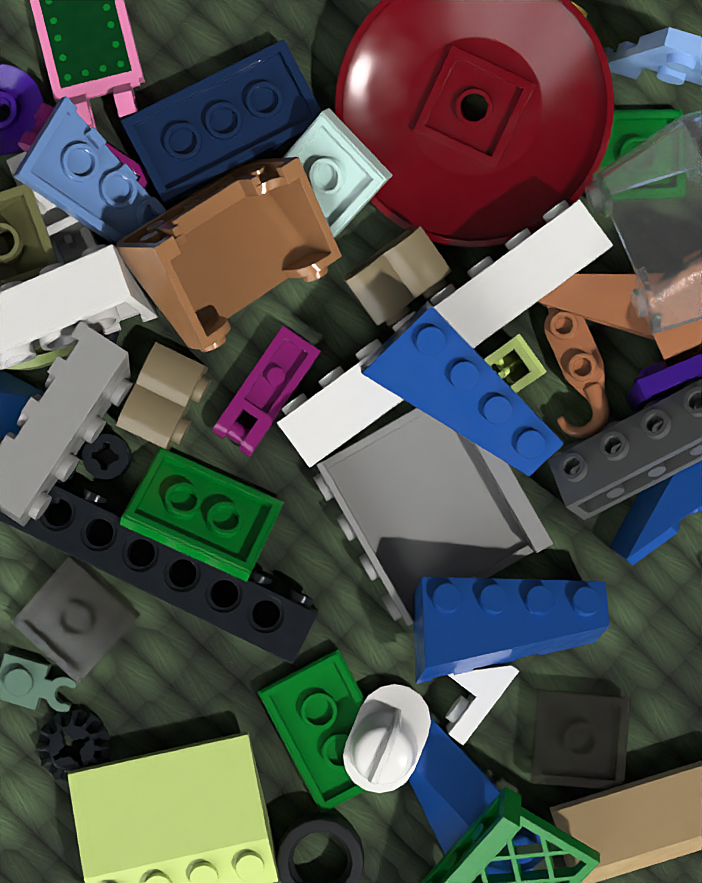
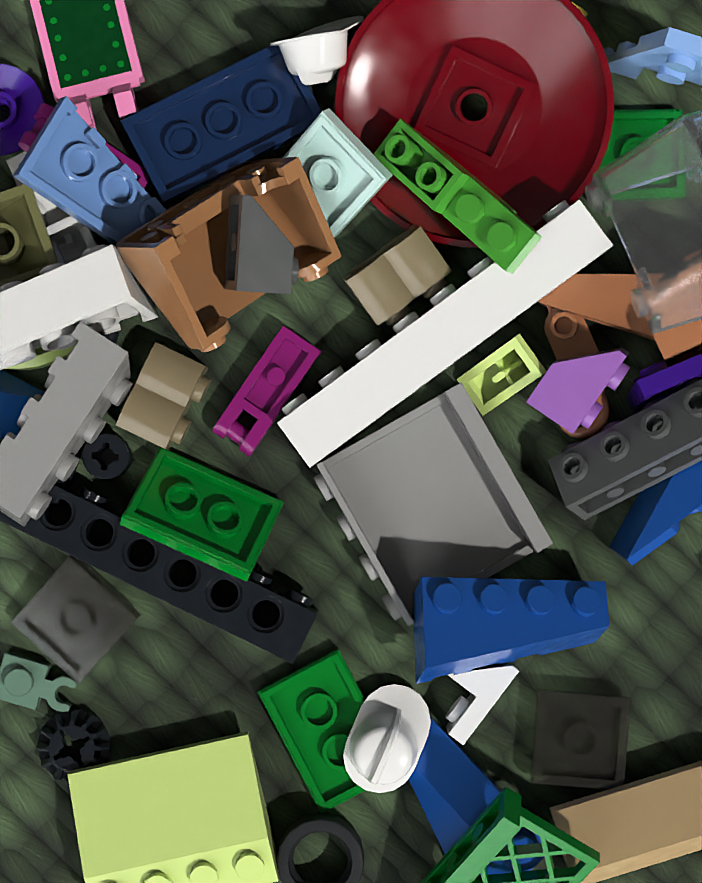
(257, 251): none -> dark grey slope
(319, 51): none -> white piece
(452, 383): blue wedge -> none
(457, 196): none -> bright green slope
(574, 384): none -> medium lavender slope

